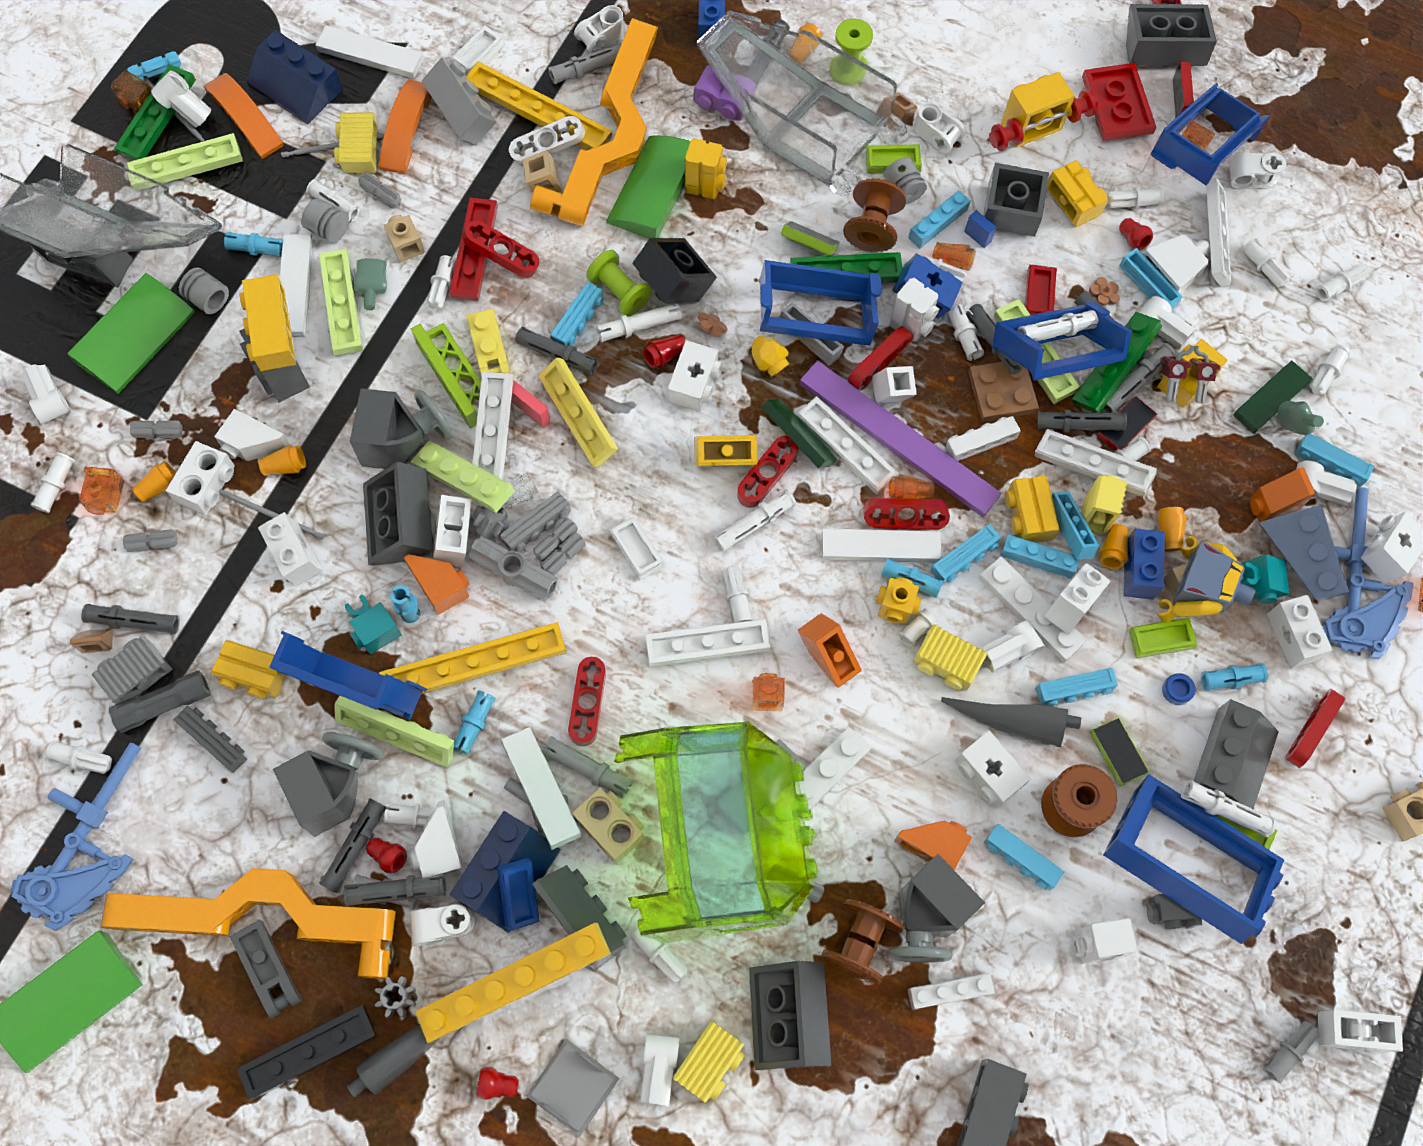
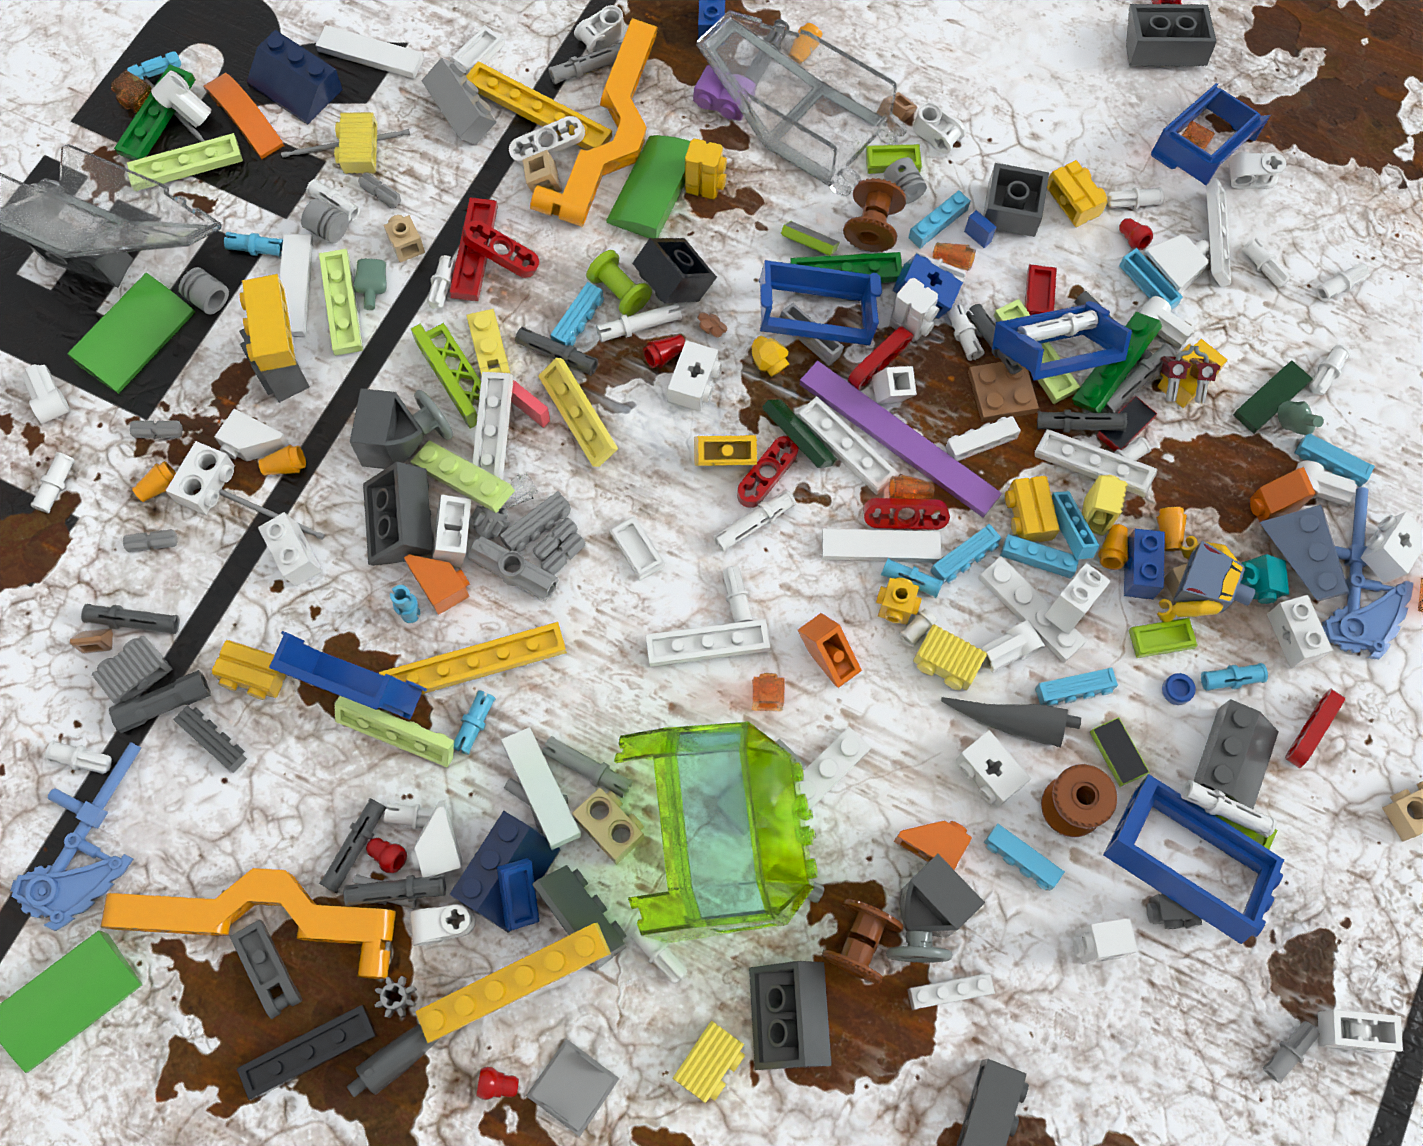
(101, 490): clear orange brick -> none
(325, 788): dark grey piece -> none
(372, 626): teal brick -> none
(402, 125): orange slope -> none
(582, 678): red beam -> none
(659, 1062): white piece -> none
(854, 37): lime piece -> none
(1040, 110): yellow brick -> none
(1105, 291): nougat plant -> none
(1121, 102): red plate -> none
(1182, 88): tile -> none

